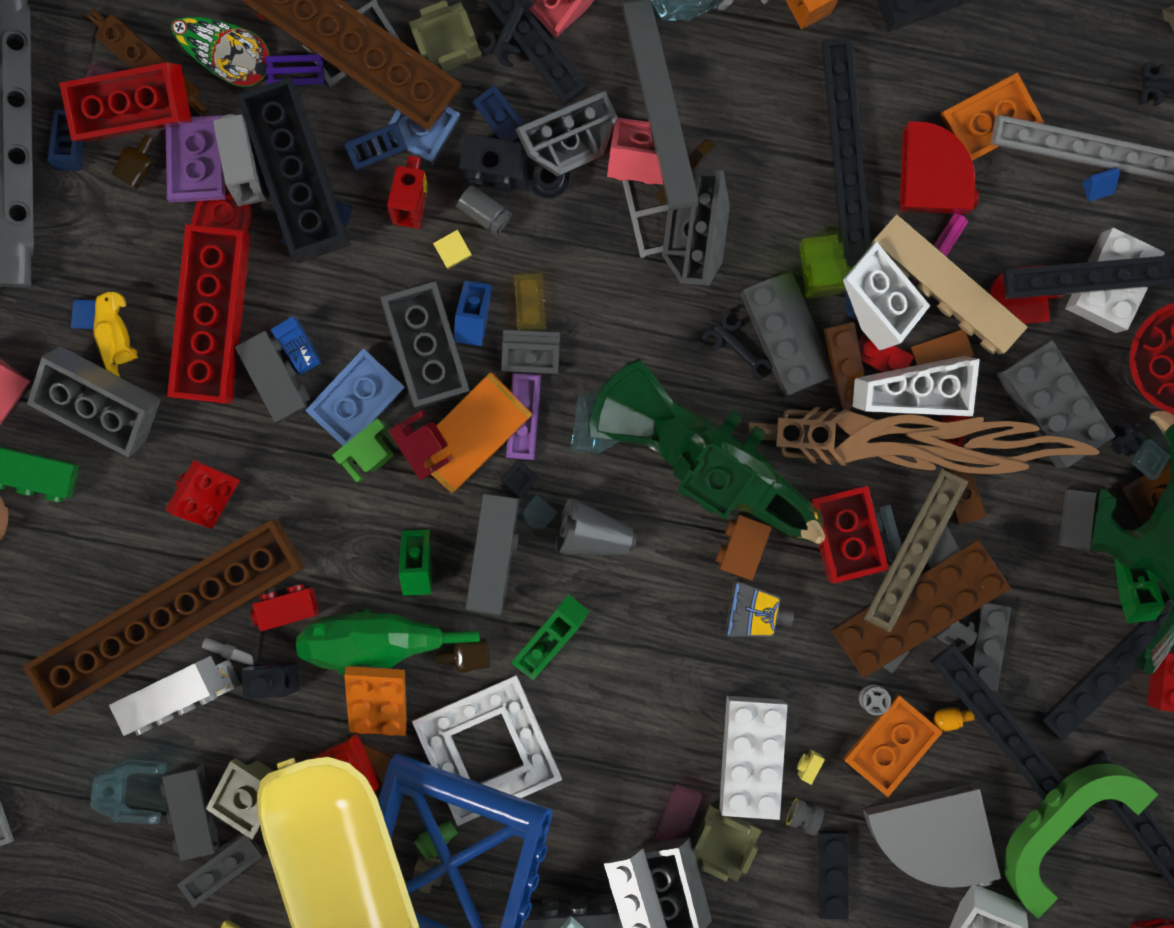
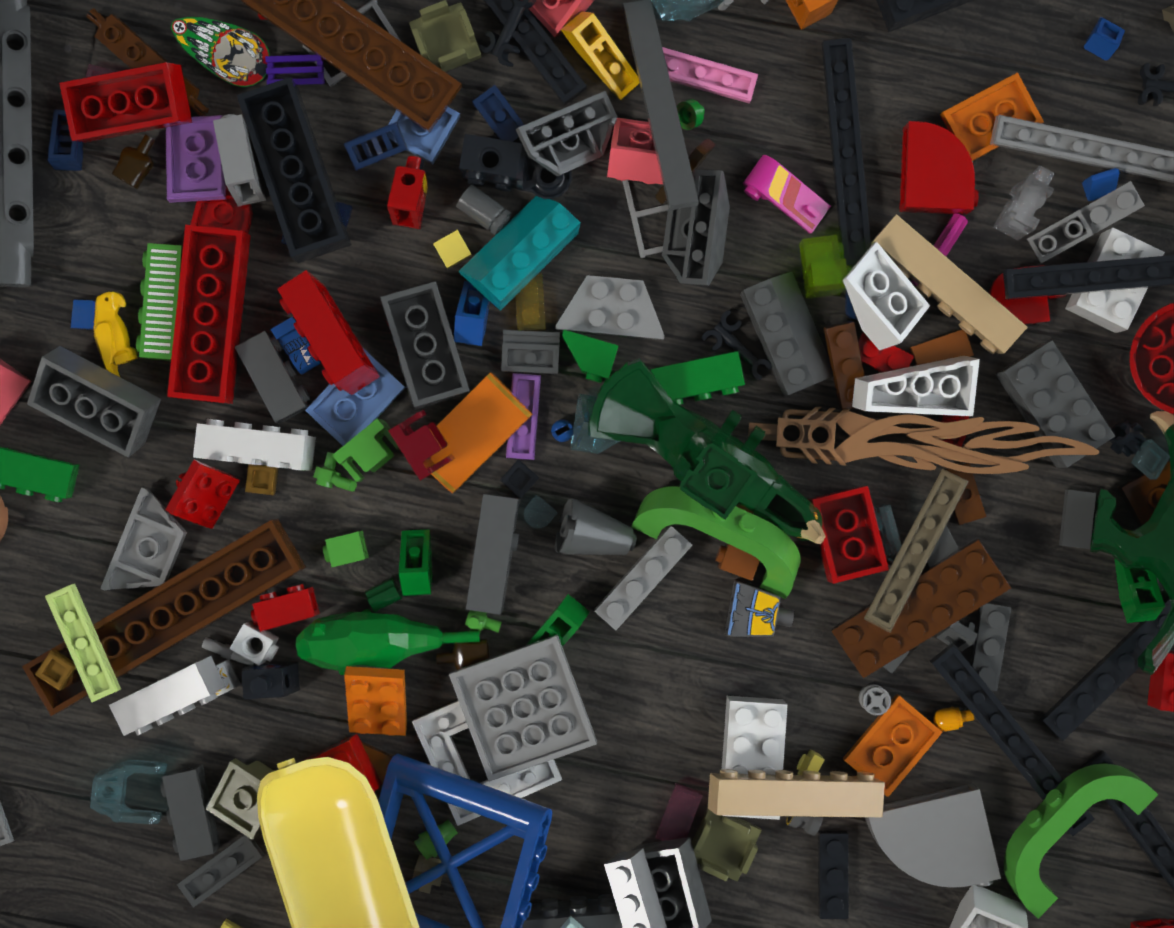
(56, 669): none -> pearl gold tile
(83, 642): none -> yellowish green tile
(146, 546): none -> light grey wing
(159, 301): none -> bright green brick
(243, 646): none -> white brick
(254, 446): none -> white wedge
(261, 479): none -> pearl gold tile
(328, 333): none -> red brick
(328, 476): none -> bright green piece
(345, 549): none -> bright green brick
(383, 594): none -> dark green piece
(478, 621): none -> bright green piece
(520, 250): none -> teal slope
(523, 708): none -> light grey piece
(565, 436): none -> blue hinge
(591, 355): none -> green slope
(601, 53): none -> yellow slope
(612, 308): none -> light grey wing
(642, 577): none -> light grey brick
(690, 114): none -> green tile
(701, 377): none -> green brick
(710, 76): none -> bright pink tile
(740, 529): none -> bright green arch
(779, 186): none -> dark pink door
(795, 794): none -> tan brick
(1028, 196): none -> clear hips
(1085, 222): none -> light grey slope
(1104, 39): none -> blue slope

